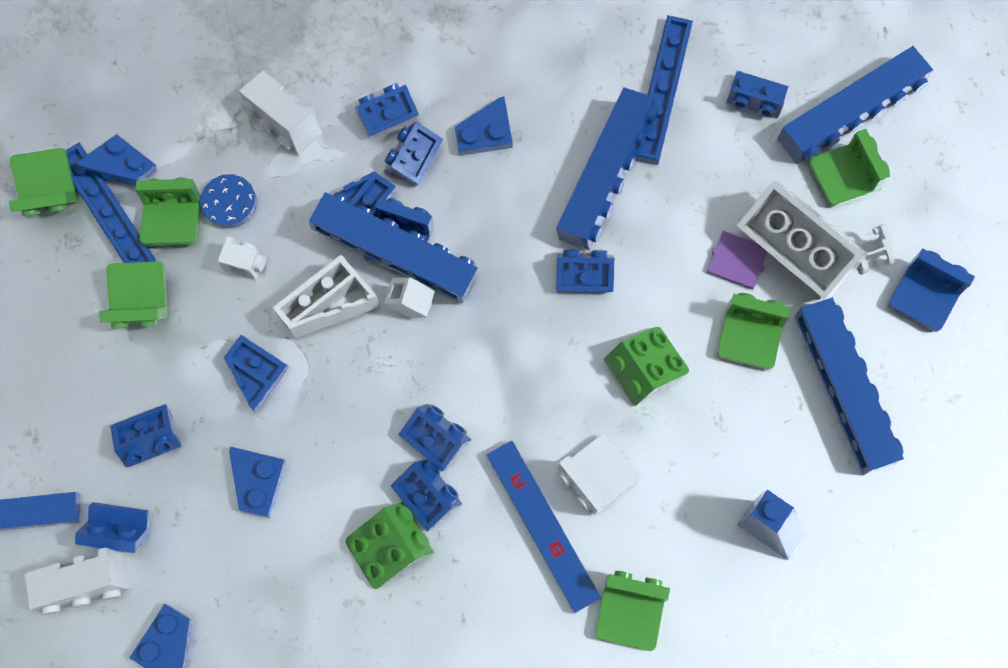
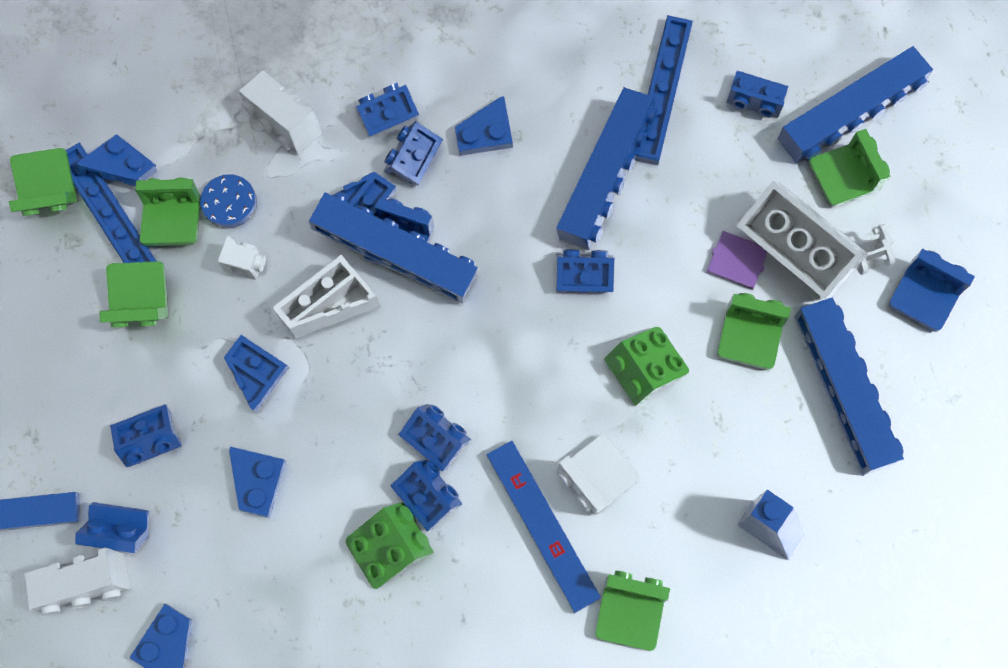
(409, 297): white brick -> none

